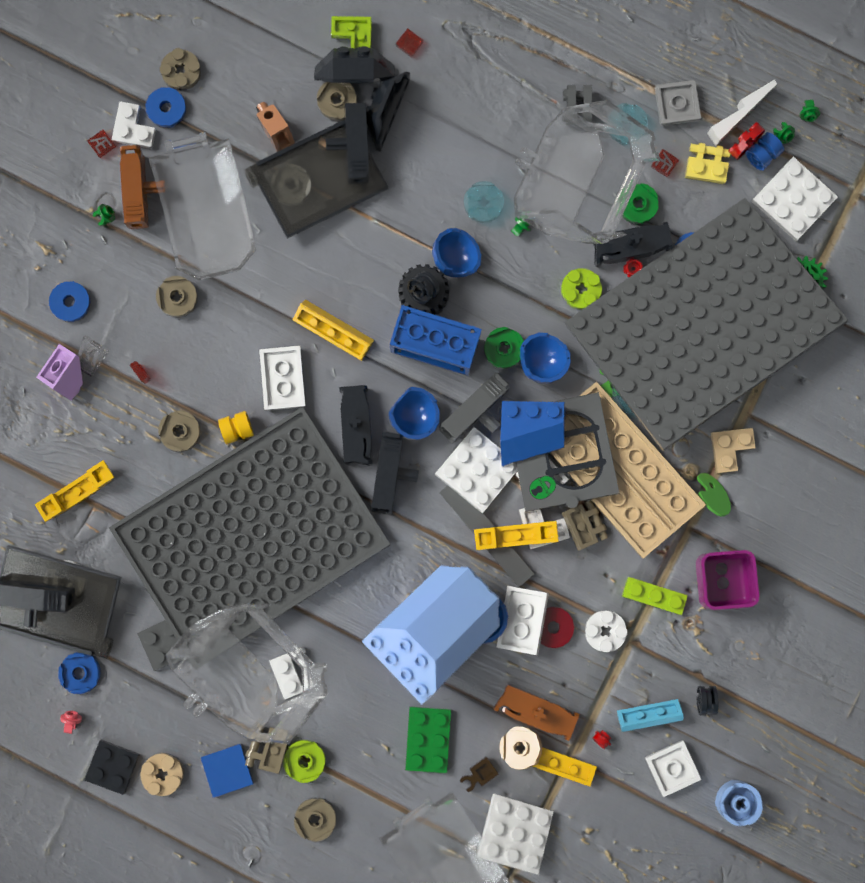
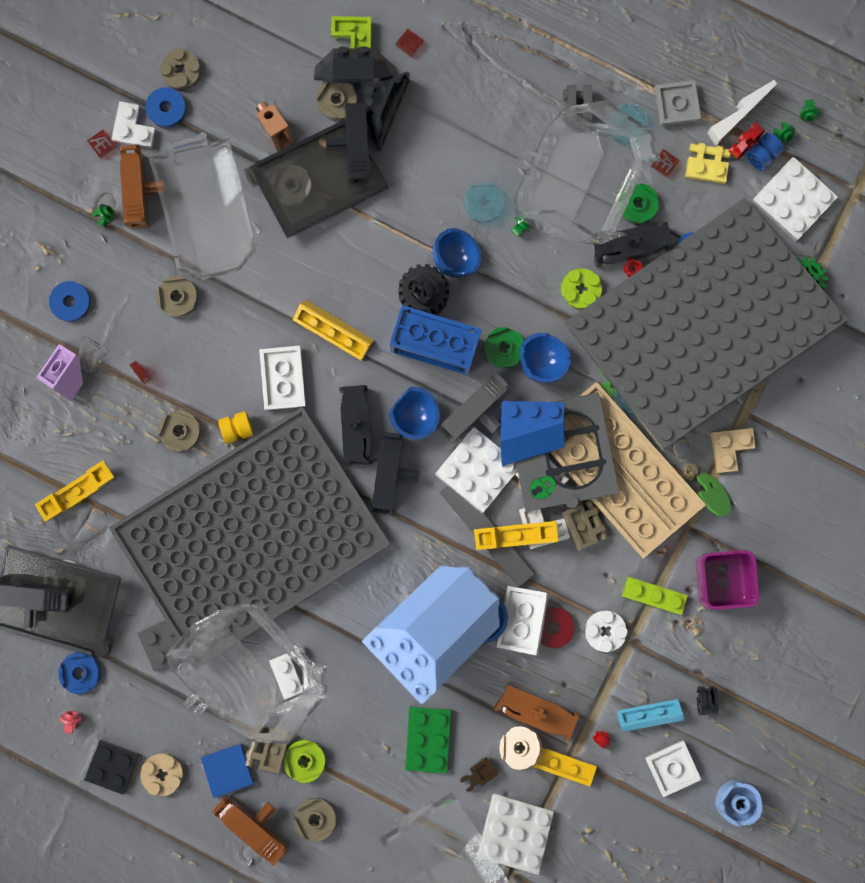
(252, 828): none -> dark orange piece

